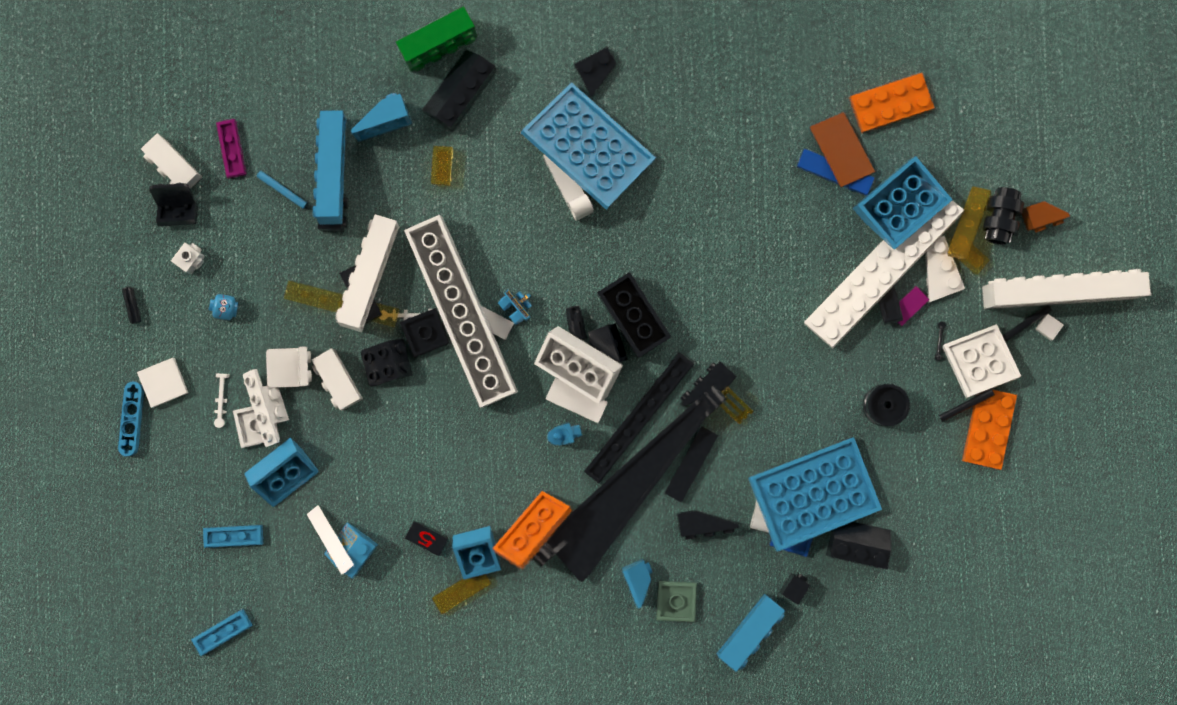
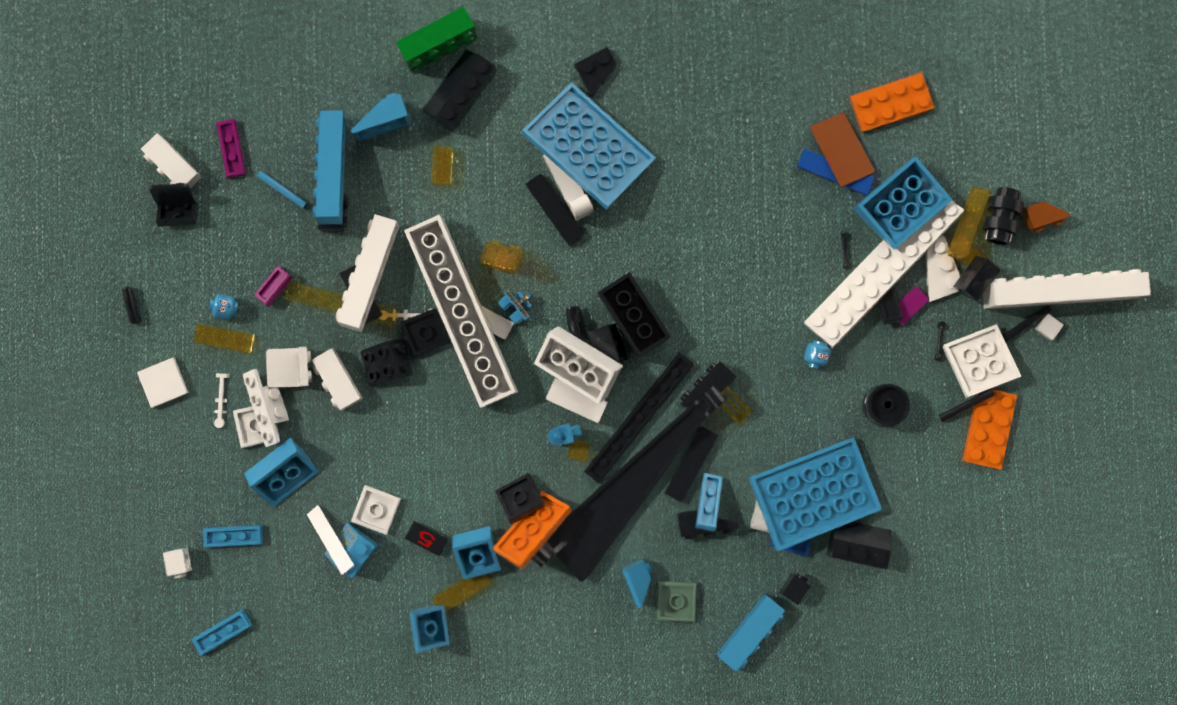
(135, 419): dark azure beam -> none
(177, 562): none -> white brick
(189, 258): white brick -> none
(223, 338): none -> clear yellow tile
(273, 286): none -> magenta tile
(376, 510): none -> white tile
(429, 627): none -> dark azure slope
(502, 257): none -> clear yellow slope
(520, 498): none -> black tile
(554, 210): none -> black tile
(578, 450): none -> clear yellow tile
(709, 502): none -> dark azure tile
(817, 354): none -> dark azure head
(846, 265): none -> black hinge
(976, 278): none -> black brick

